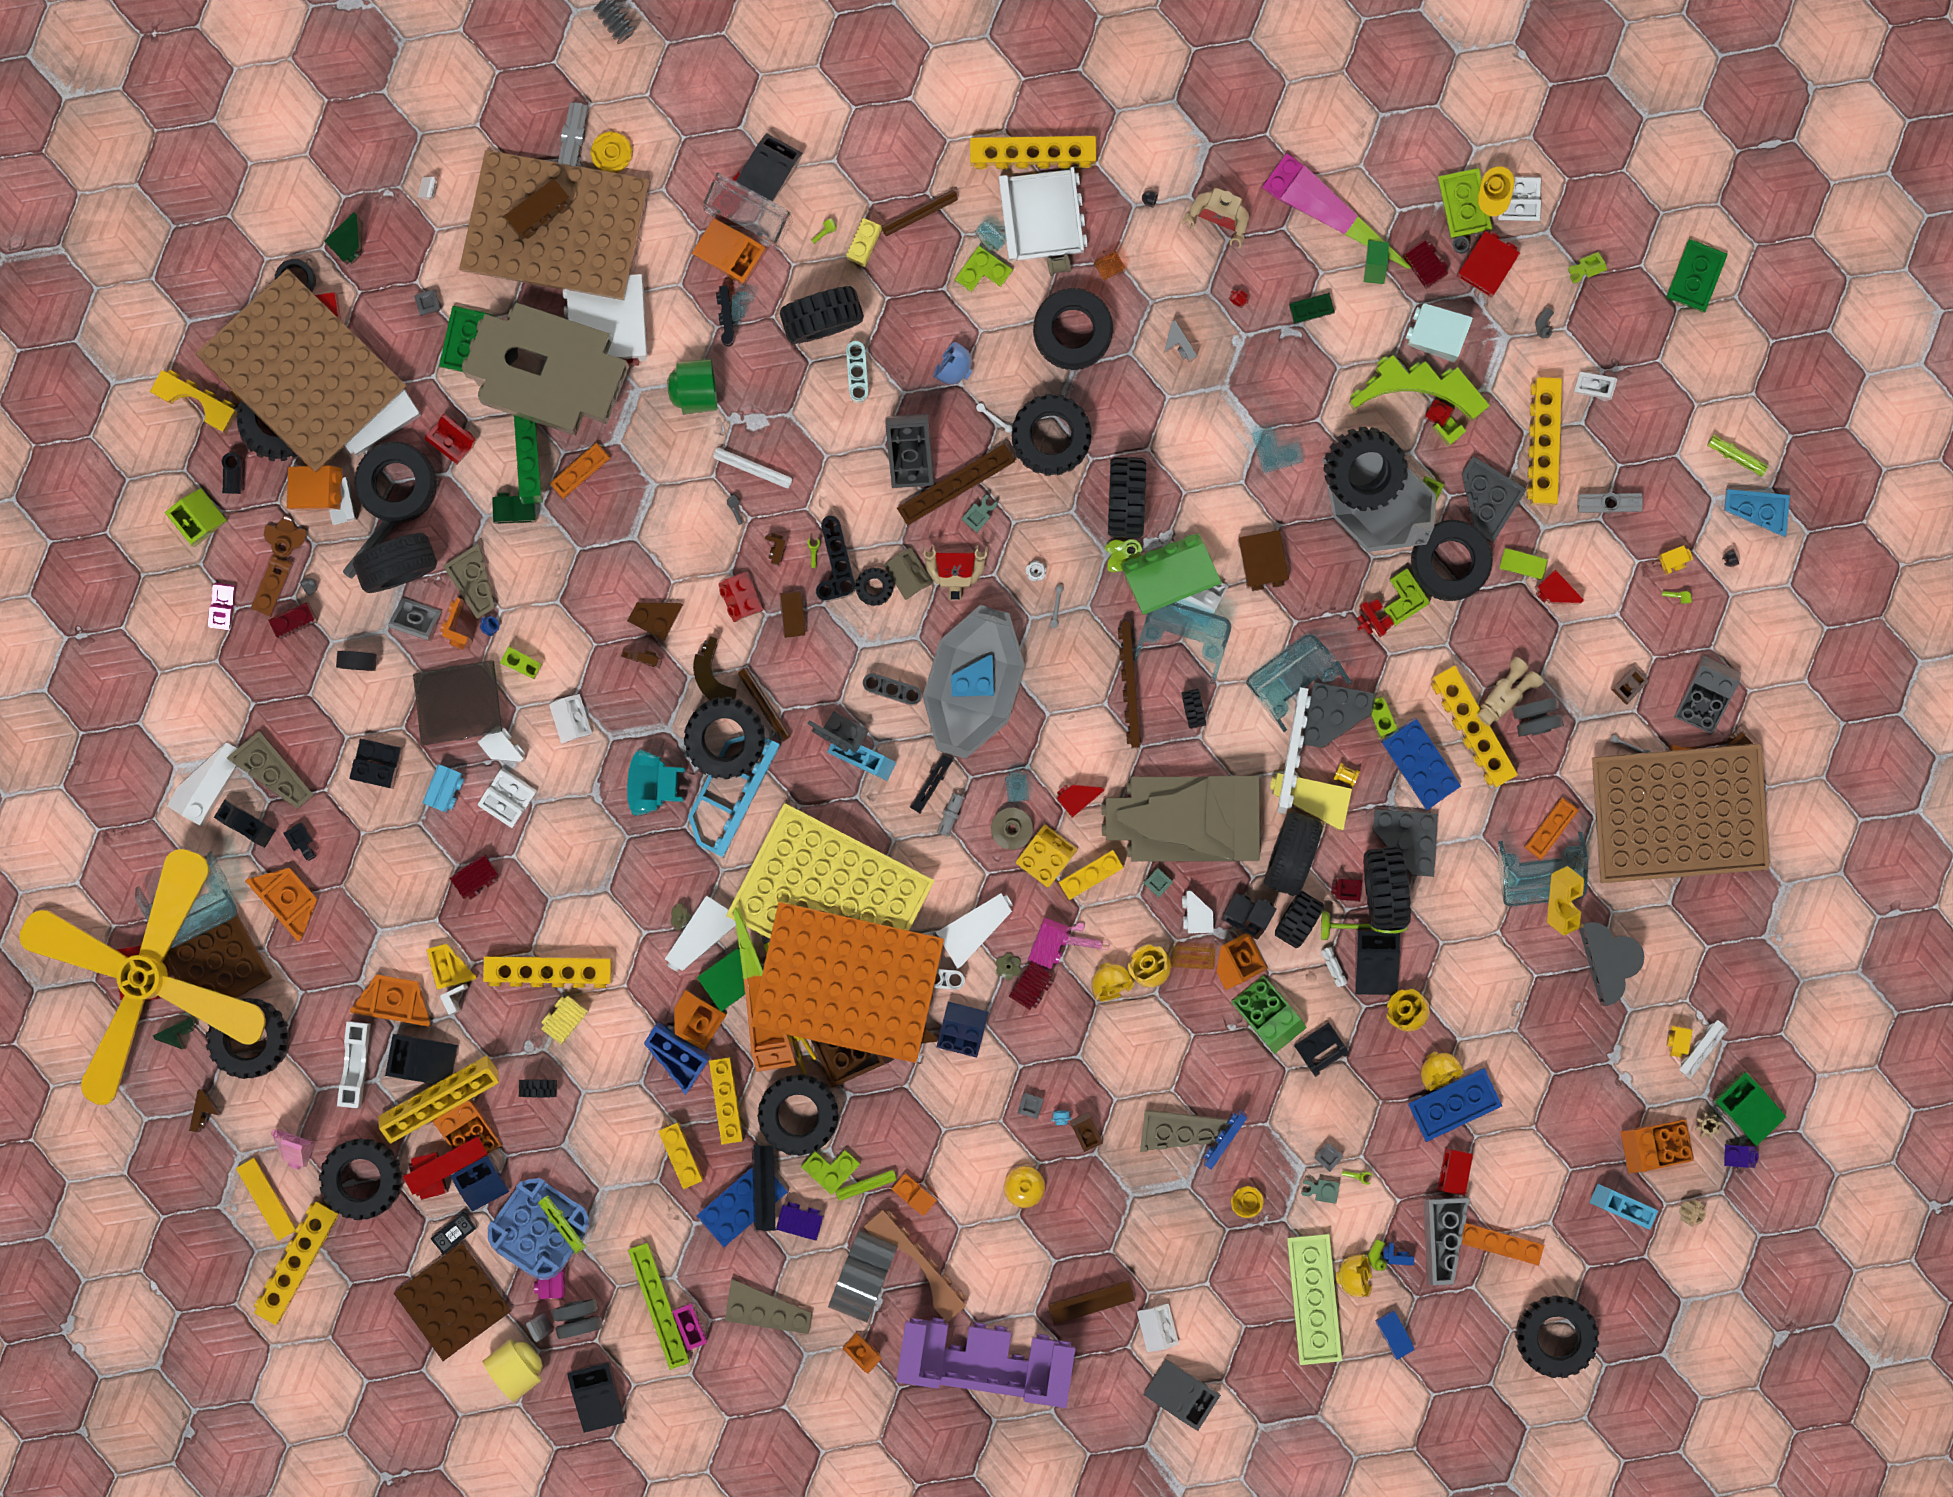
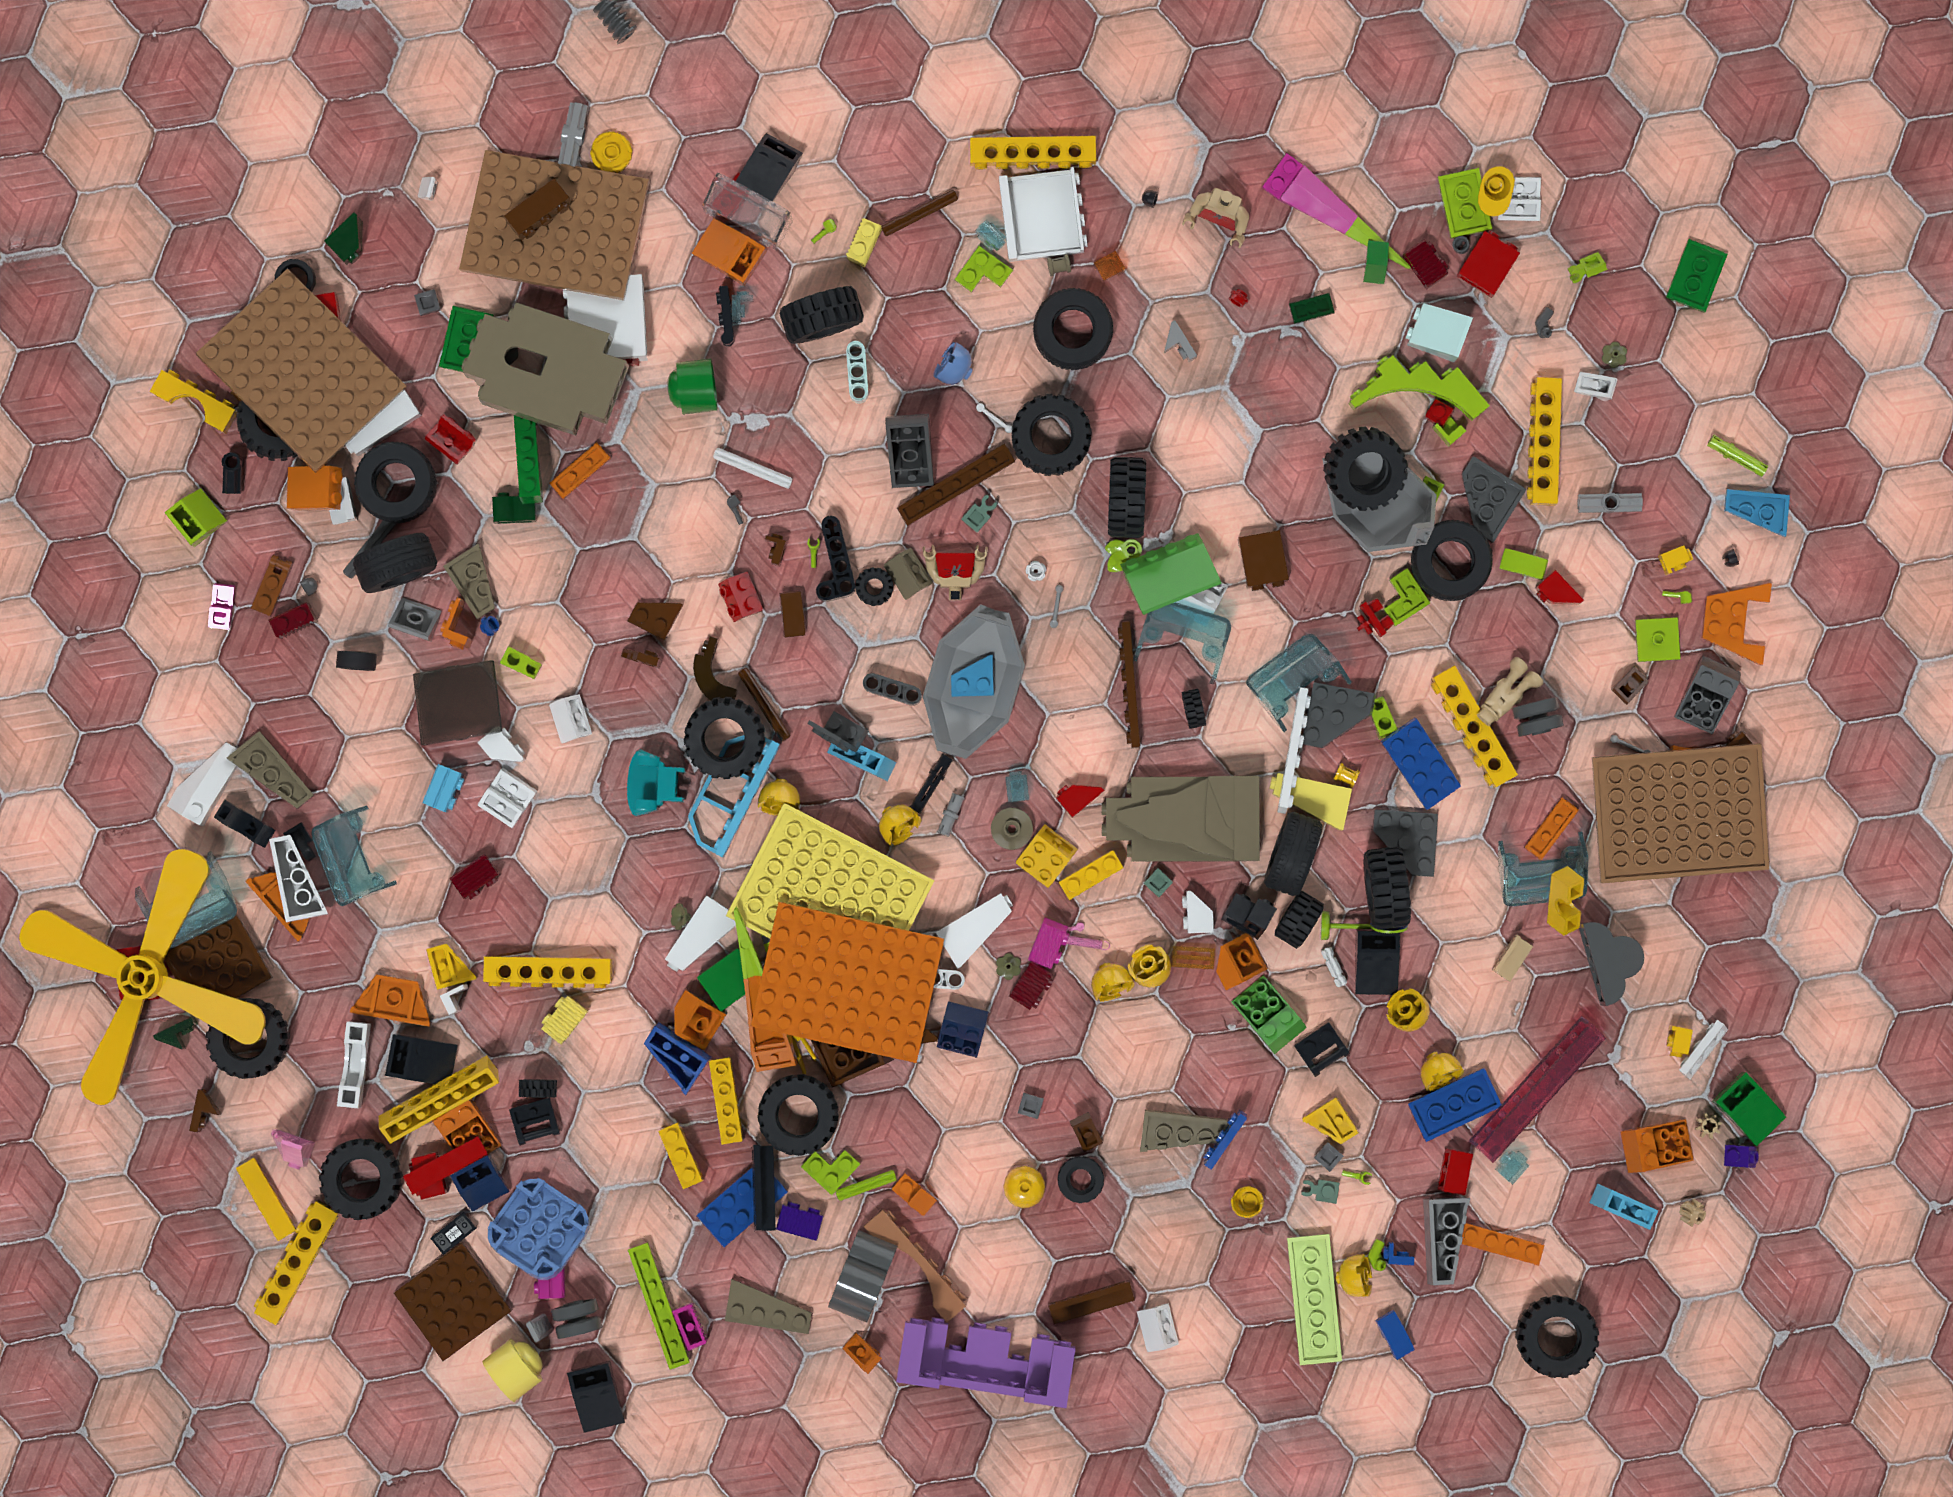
(286, 534): dark orange plate -> none
(296, 887): none -> white wedge
(345, 860): none -> clear light blue windscreen
(374, 773): black brick -> none
(532, 1114): none -> black plate
(557, 1218): lime pin -> none
(776, 794): none -> yellow cylinder
(897, 823): none -> yellow cylinder
(1061, 1117): medium azure plate -> none
(1094, 1188): none -> black tyre
(1182, 1395): dark grey slope -> none
(1274, 457): clear light blue plate -> none
(1332, 1121): none -> yellow wing
(1346, 889): dark red bracket -> none
(1512, 958): none -> tan panel
(1512, 1166): none -> clear light blue brick
(1537, 1089): none -> clear pink brick
(1610, 358): none -> olive plant
(1657, 639): none -> lime plate
(1726, 620): none -> orange wing

